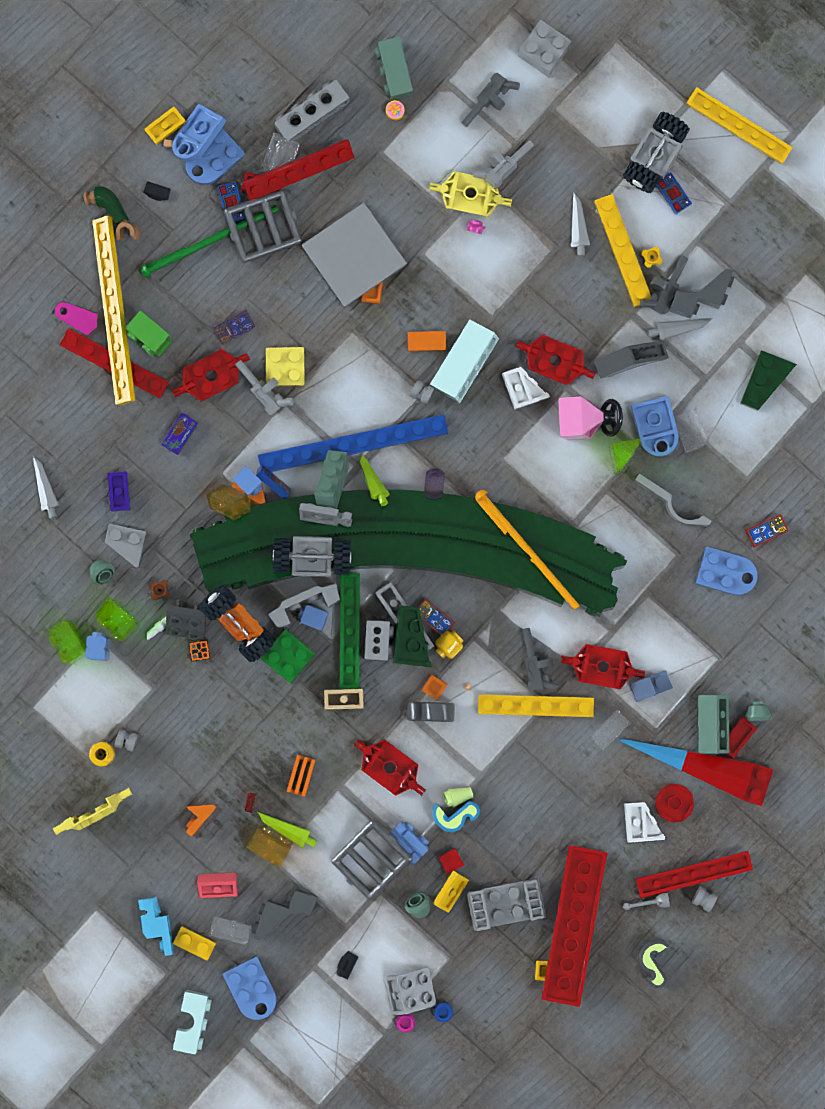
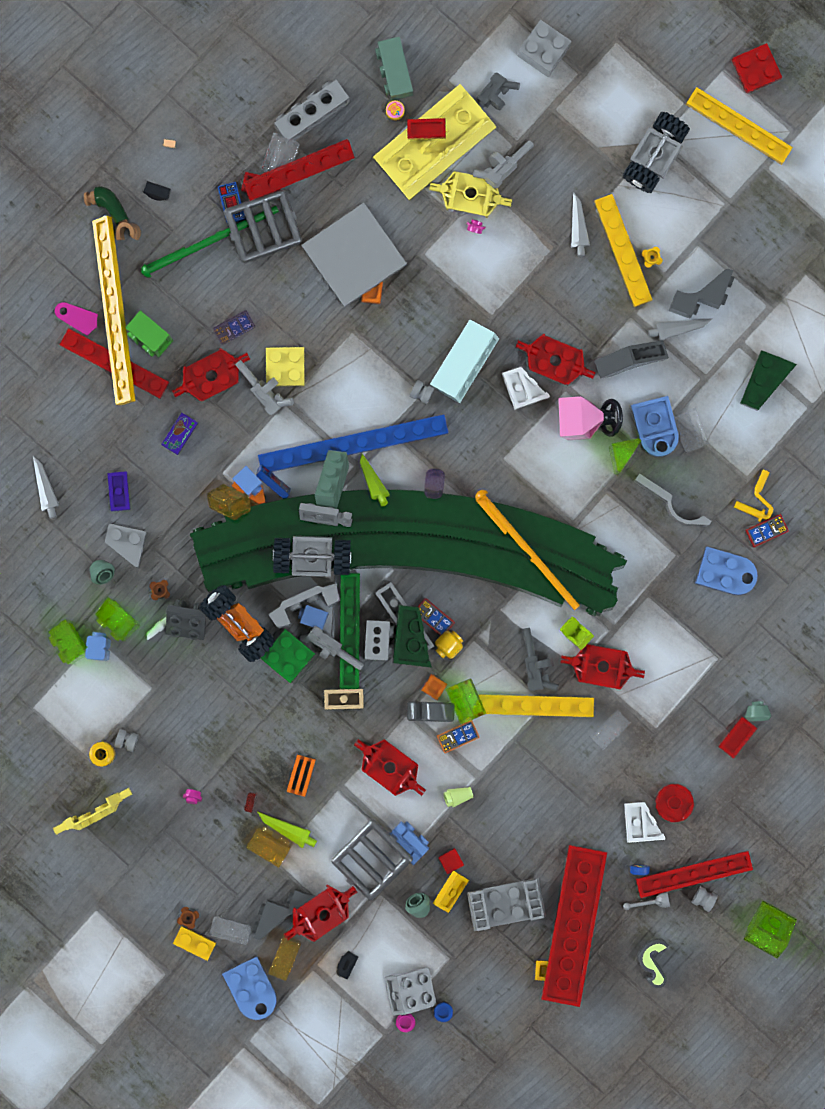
(153, 924): medium azure plate -> none
(165, 125): yellow plate -> none
(189, 1039): light aqua arch -> none
(191, 922): none -> dark orange plate
(192, 796): none -> dark pink plate
(197, 133): medium blue plate -> none
(199, 650): tile -> none
(202, 813): orange slope -> none
(216, 160): medium blue plate -> none
(217, 885): coral slope -> none
(284, 958): none -> clear yellow brick
(307, 920): none -> red plate
(329, 646): none -> light grey piece
(420, 161): none -> light yellow hinge
(426, 128): none -> red tile
(427, 341): orange tile -> none
(456, 820): animal -> none
(458, 736): none -> tile
(466, 701): none -> clear neon green slope
(576, 633): none -> lime bracket
(639, 869): none -> blue tile
(651, 686): sand blue slope -> none
(666, 290): dark grey piece -> none
(673, 193): tile -> none
(713, 723): sand green brick -> none
(736, 777): red plate -> none
(756, 68): none -> red plate
(758, 488): none -> yellow piece
(770, 929): none -> clear neon green slope

